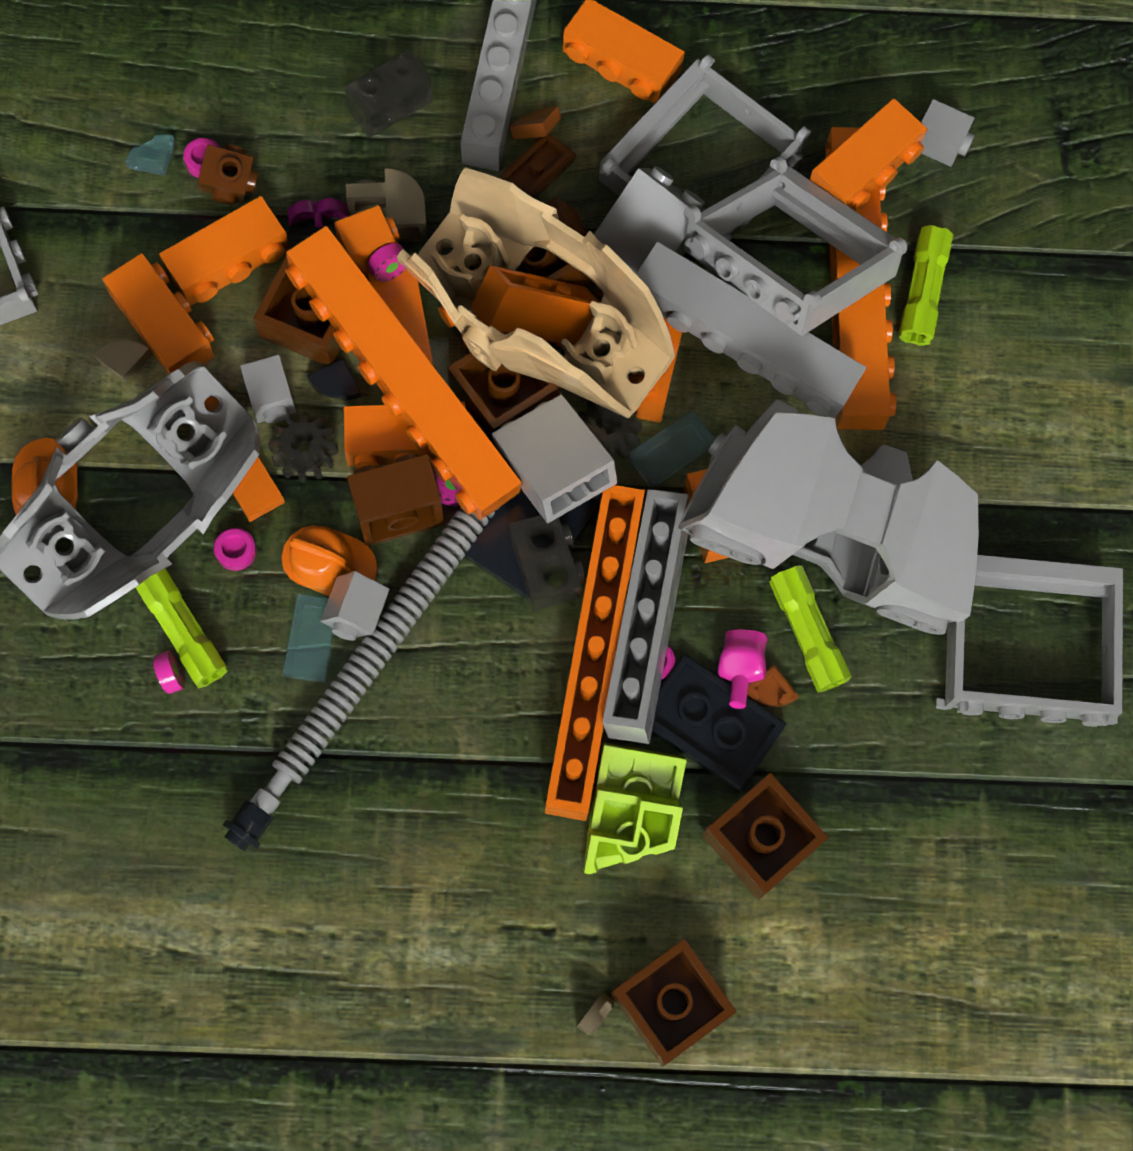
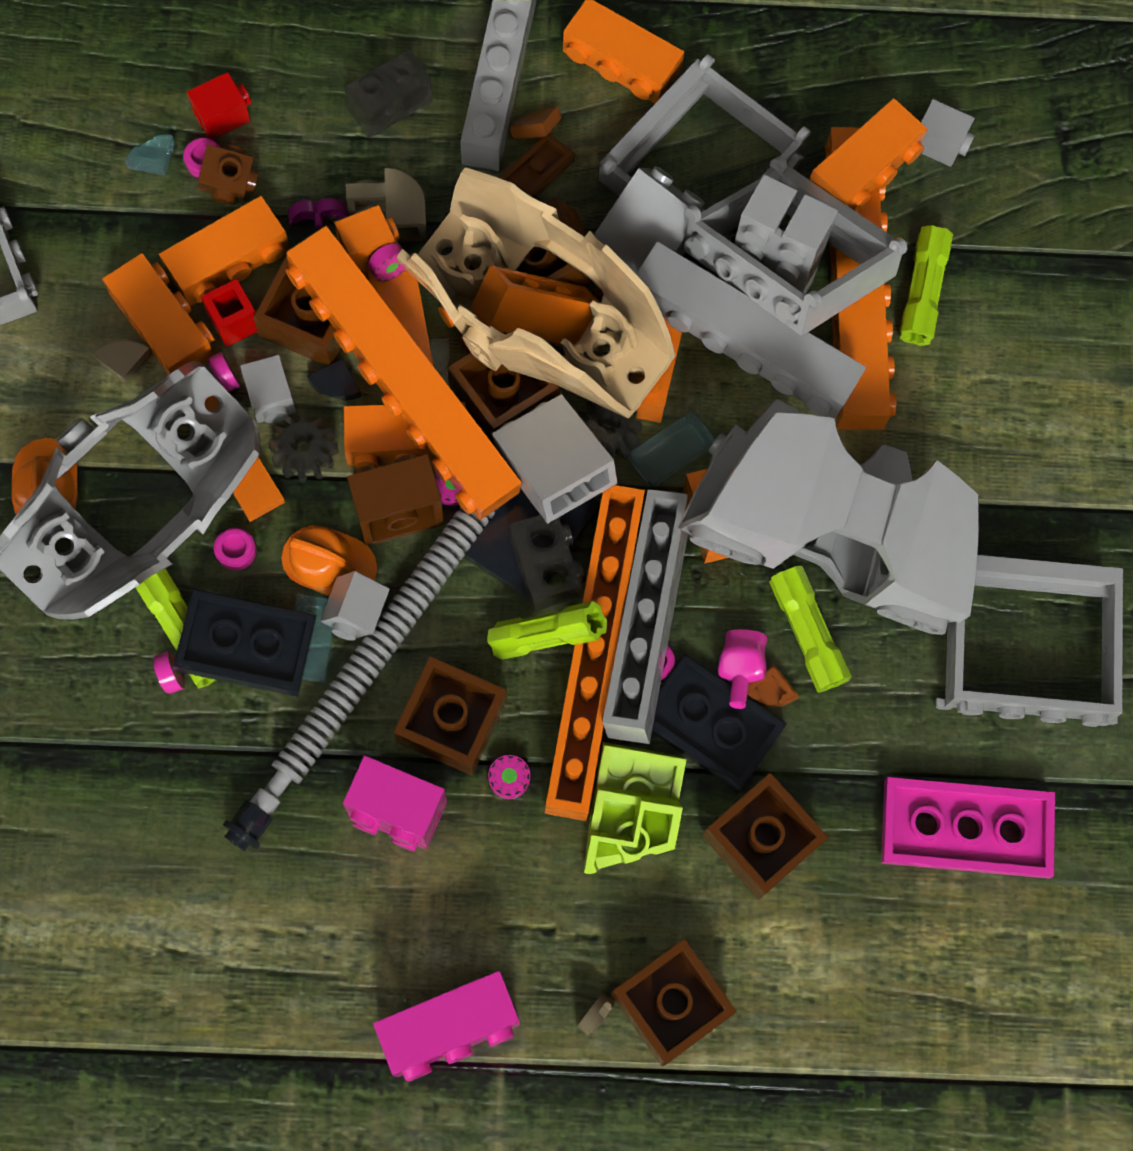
(220, 105): none -> red brick
(224, 372): none -> dark pink tile
(230, 312): none -> red brick
(245, 642): none -> black tile
(394, 804): none -> dark pink brick
(447, 1027): none -> dark pink brick
(450, 716): none -> reddish brown brick
(509, 777): none -> dark pink tile
(570, 626): none -> lime axle
(791, 252): none -> light grey piece
(989, 807): none -> dark pink plate

